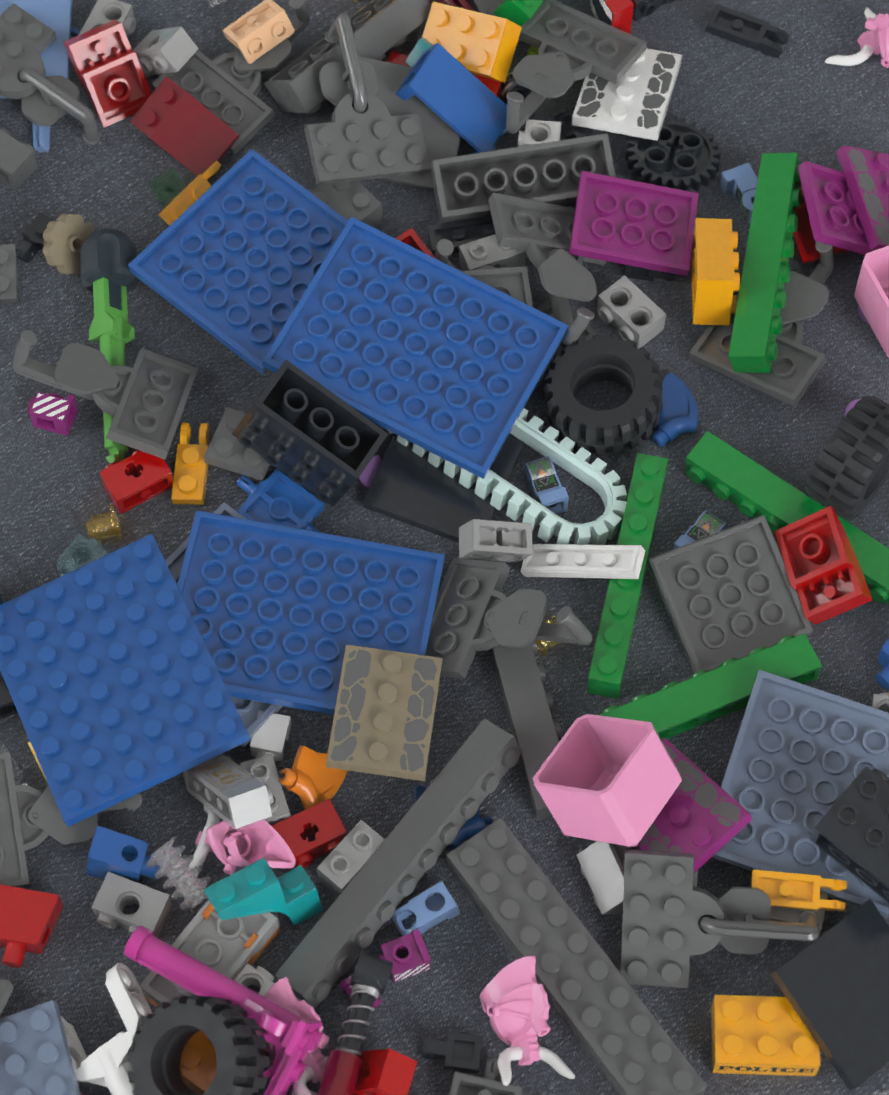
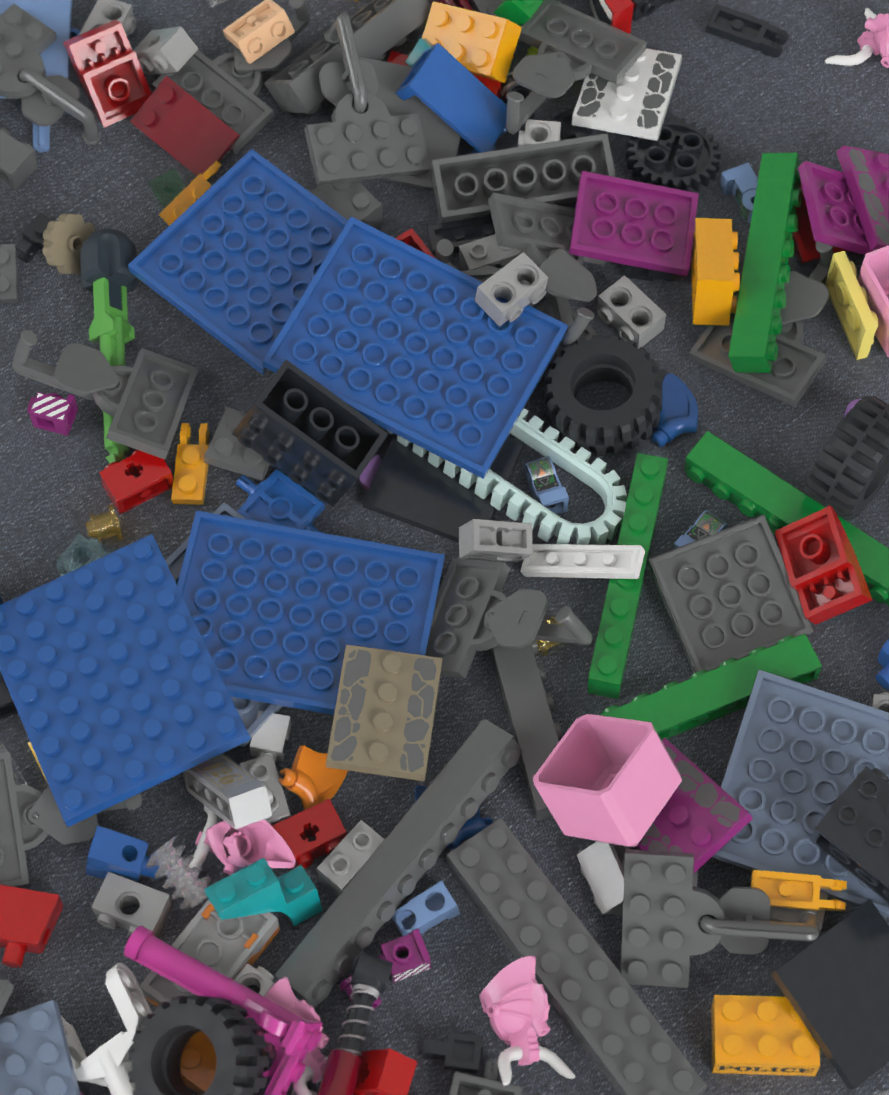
(506, 285): none -> light grey brick
(851, 305): none -> light yellow plate

